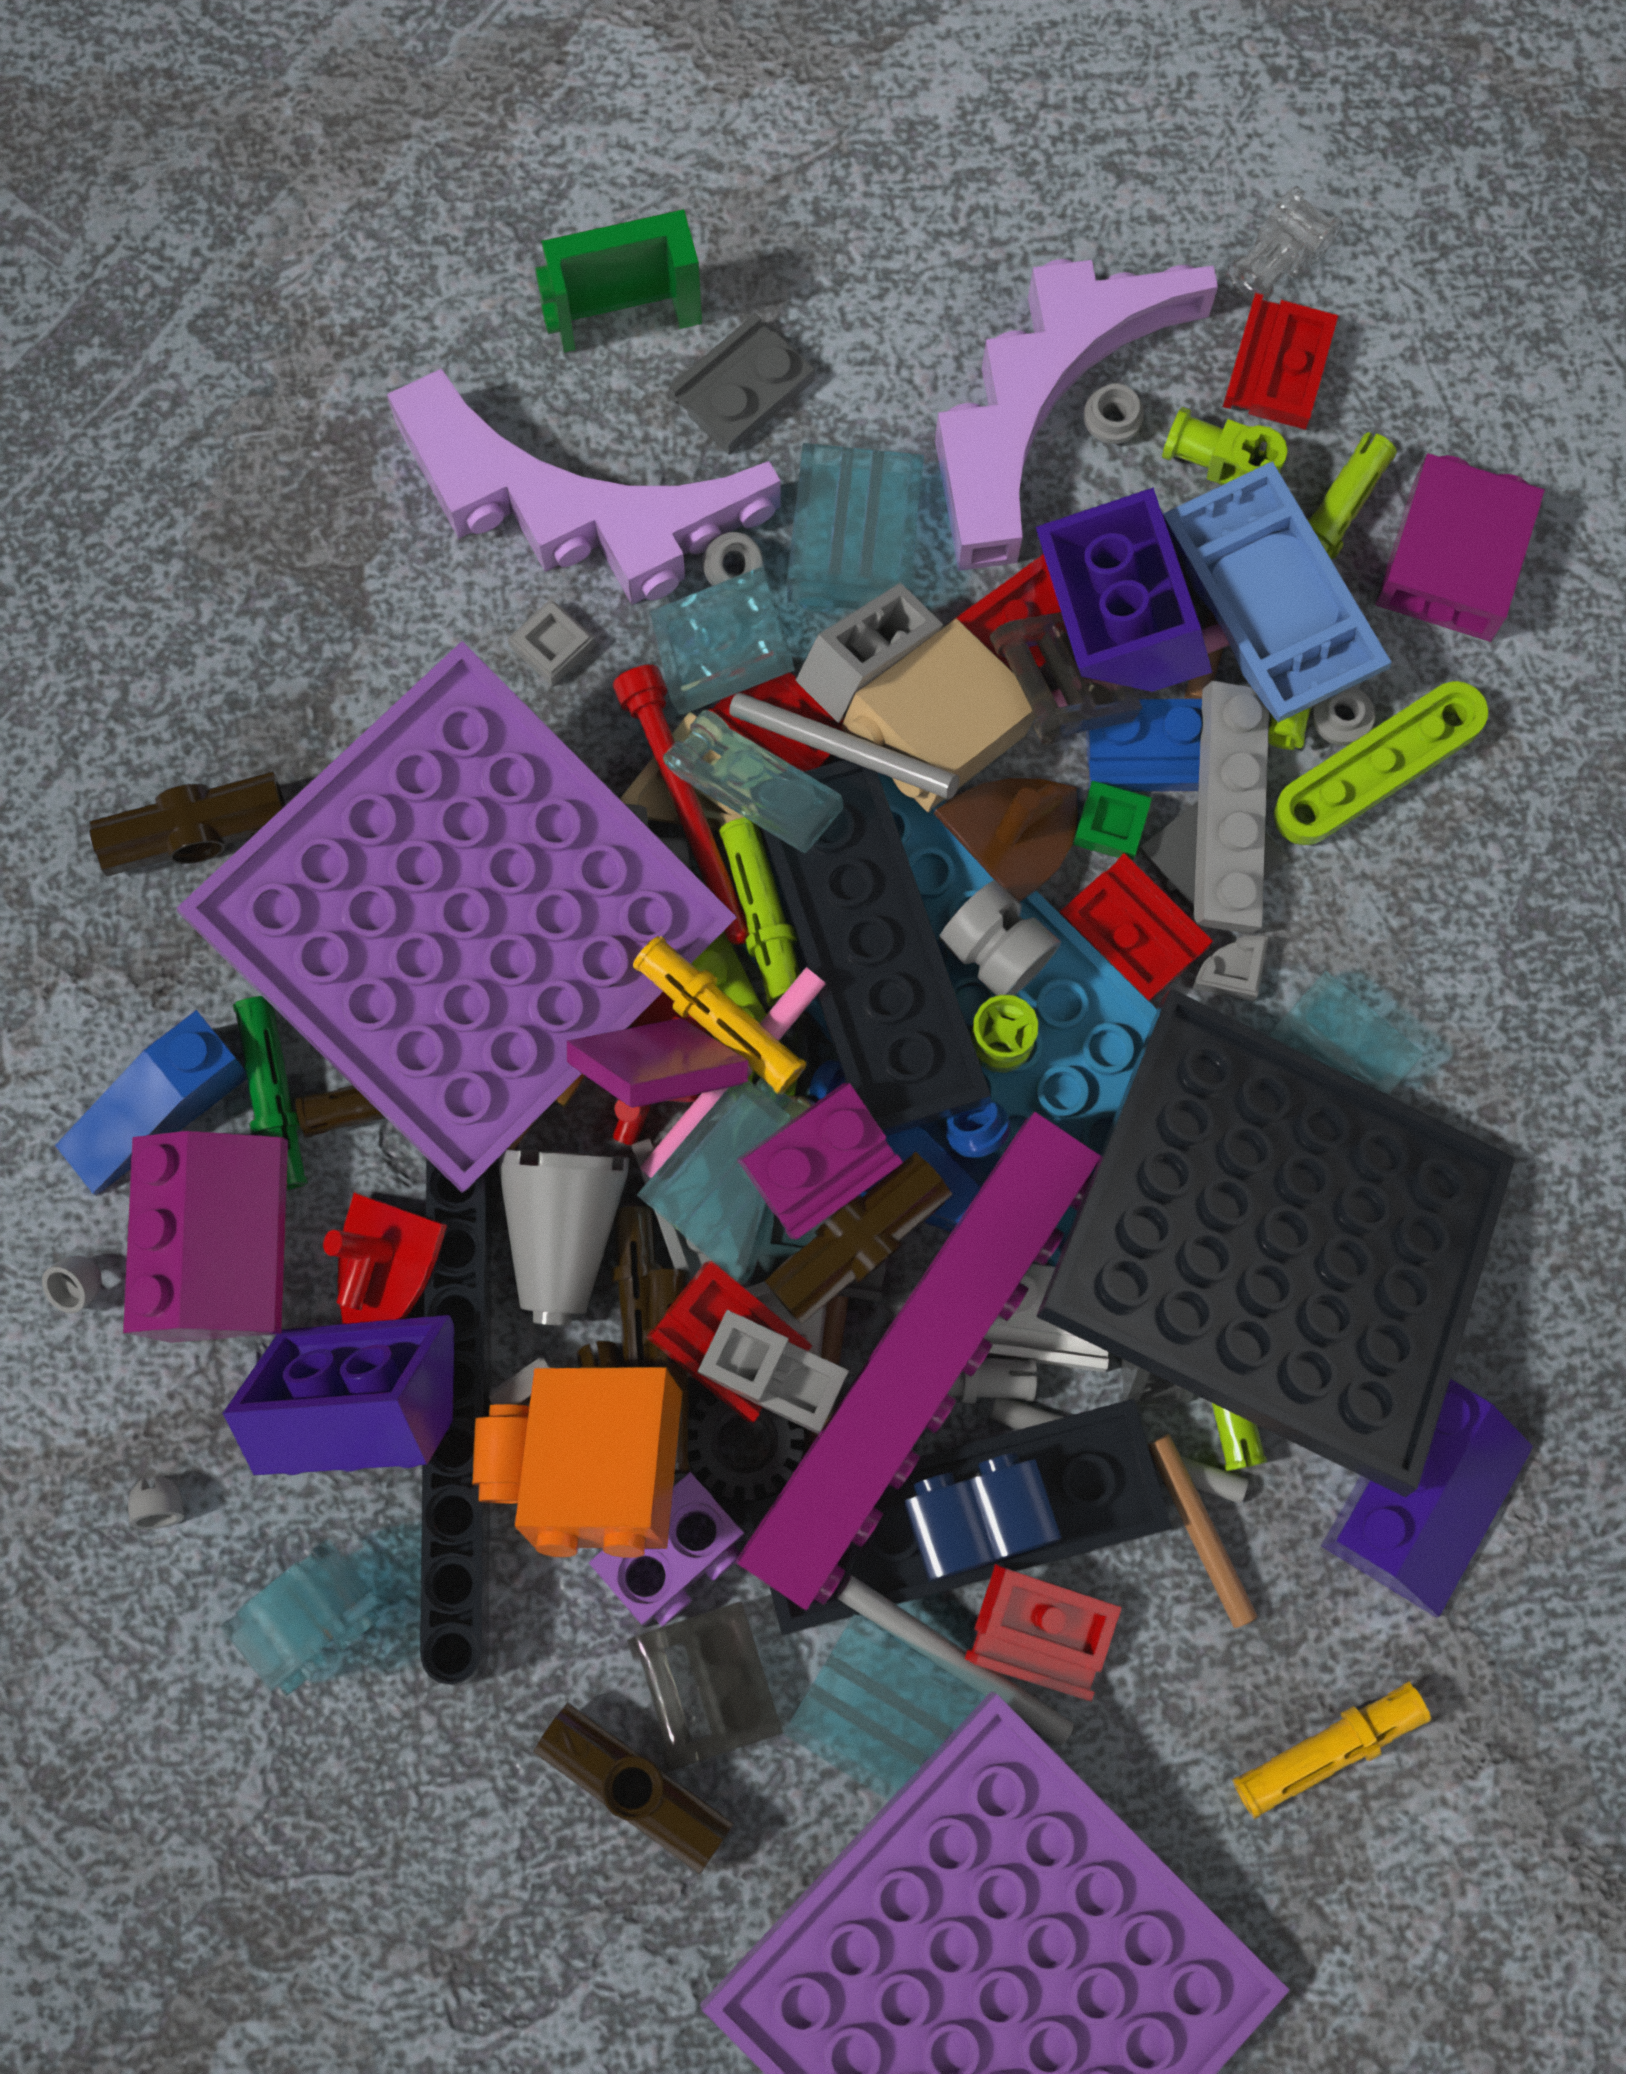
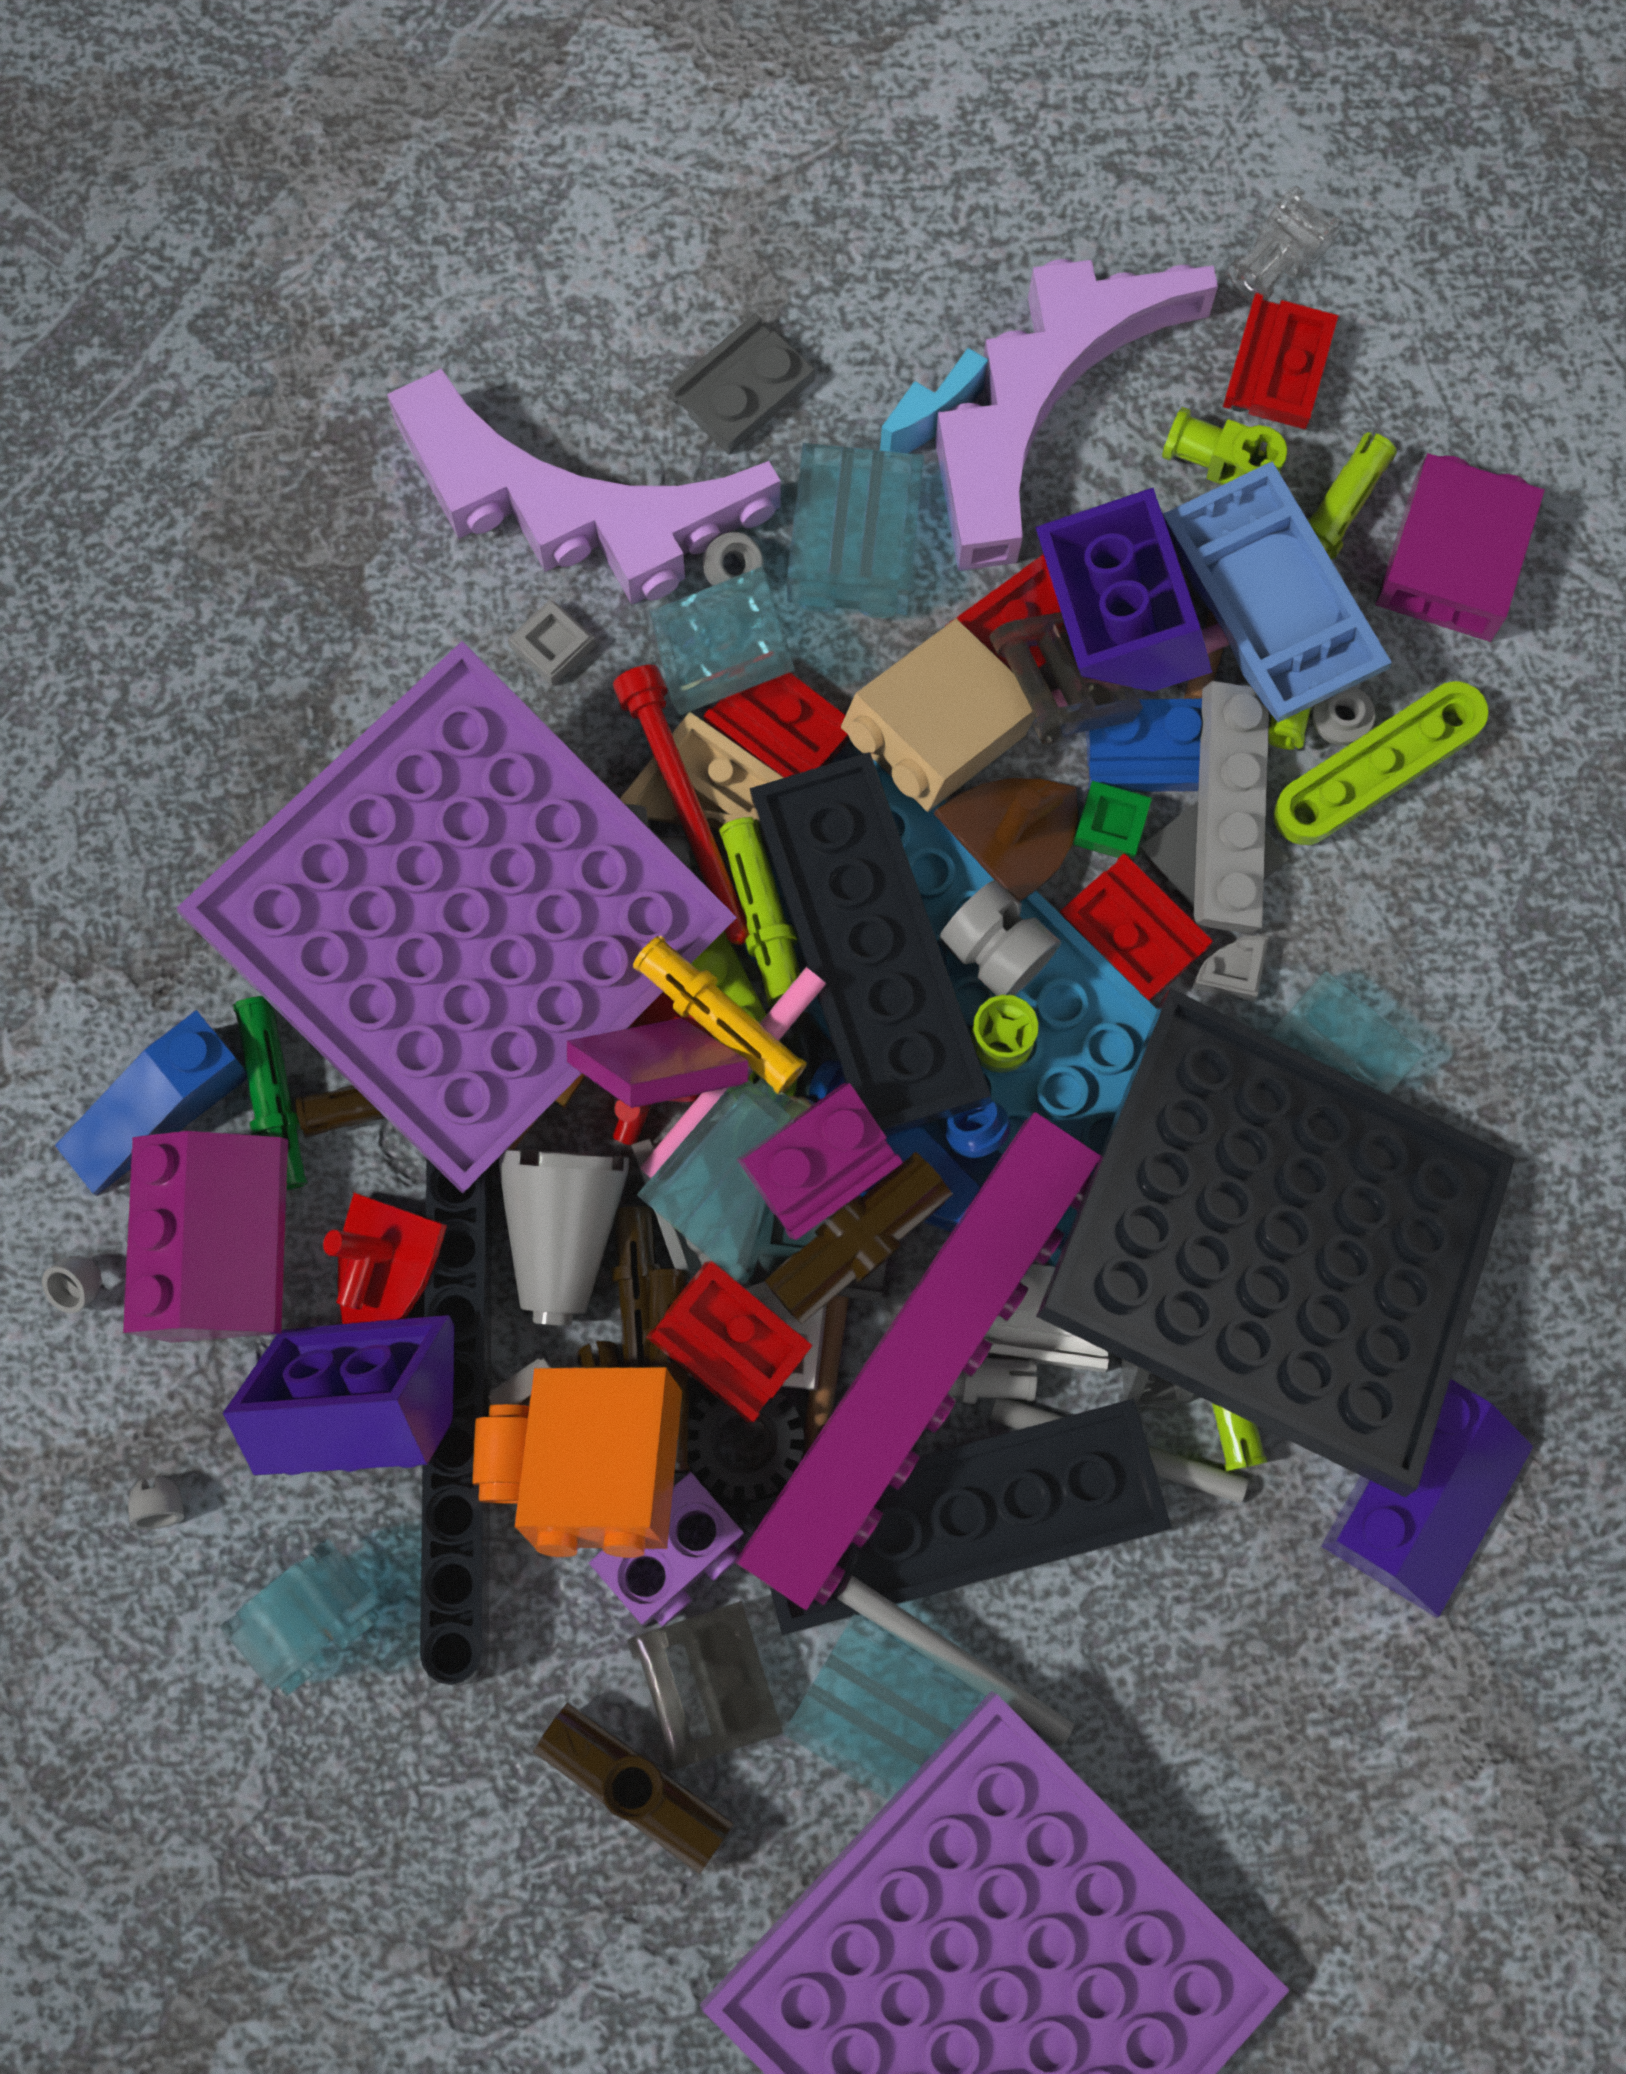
(186, 824): dark brown piece -> none
(619, 270): green panel -> none
(754, 782): clear light blue plate -> none
(772, 1372): light grey slope -> none
(844, 745): light grey bar -> none
(864, 647): light grey brick -> none
(916, 414): none -> medium azure slope
(981, 1517): dark blue brick -> none
(1043, 1633): red plate -> none
(1116, 399): light grey plate -> none
(1202, 1531): medium nougat bar -> none
(1345, 1742): yellow pin -> none

